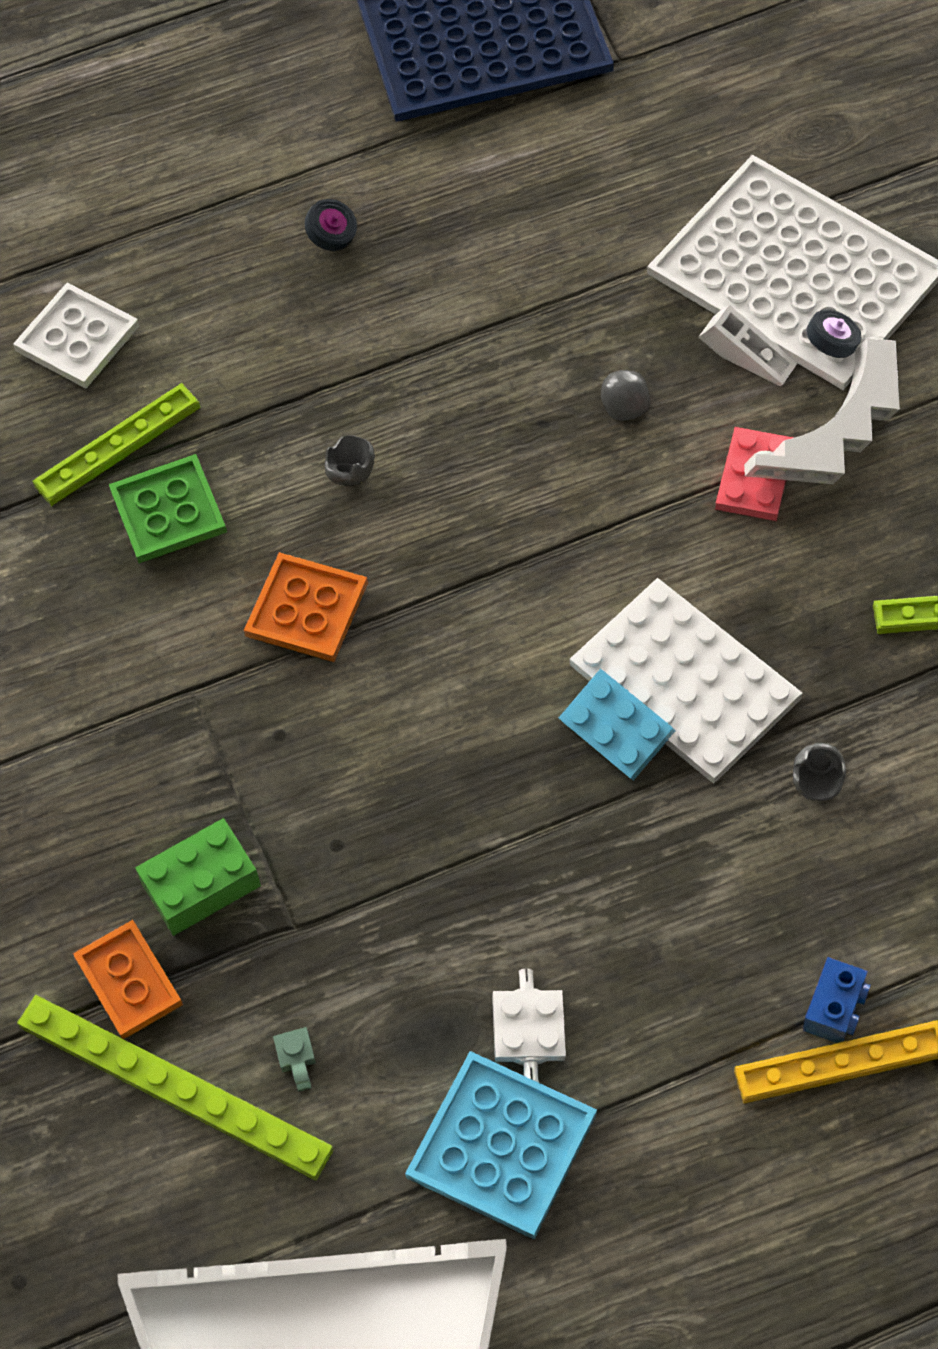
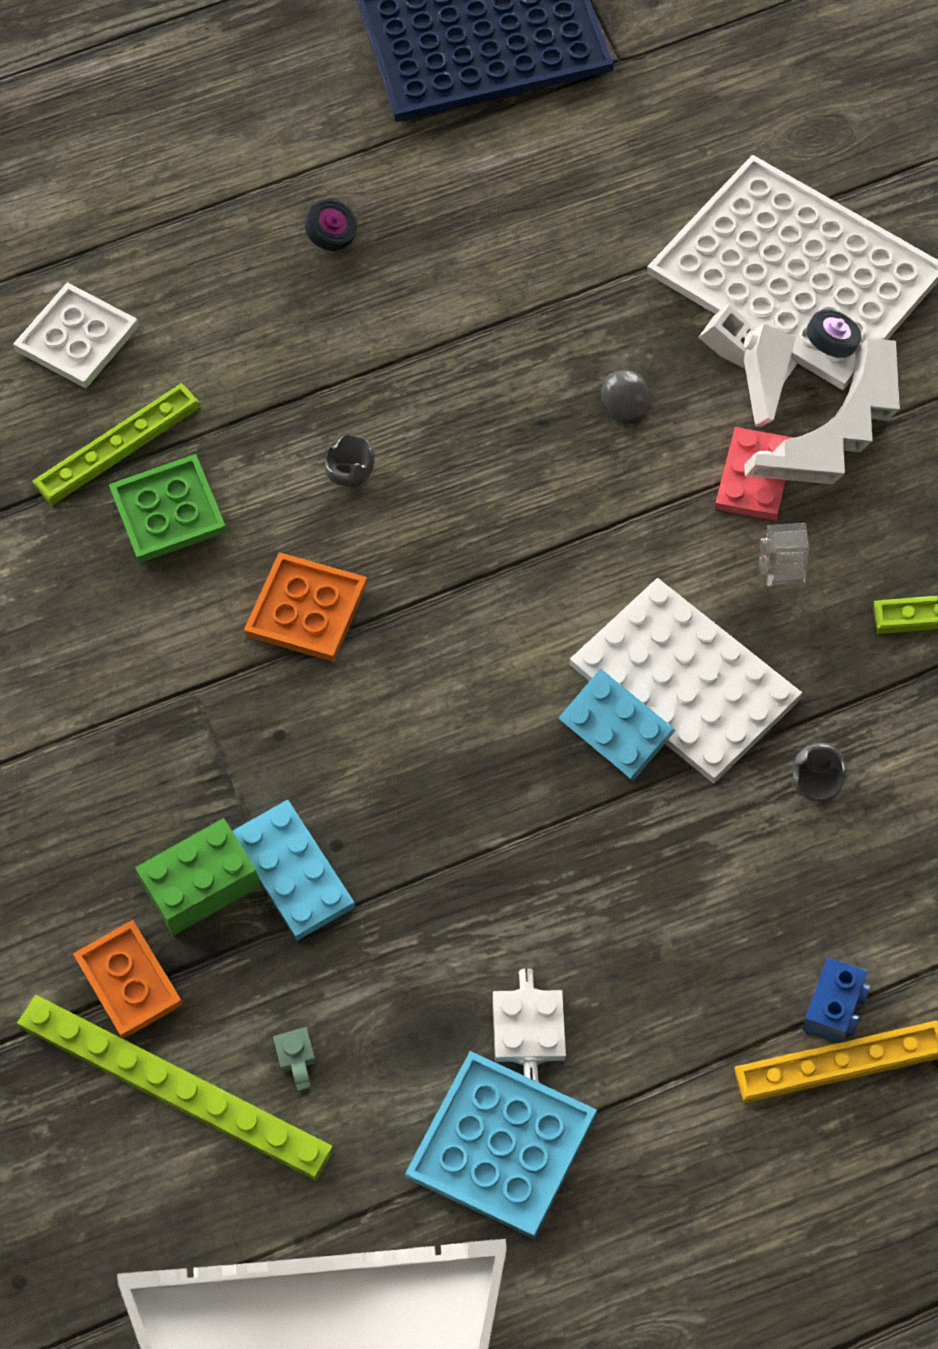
(293, 870): none -> medium azure plate
(766, 367): none -> white slope
(784, 554): none -> clear brick

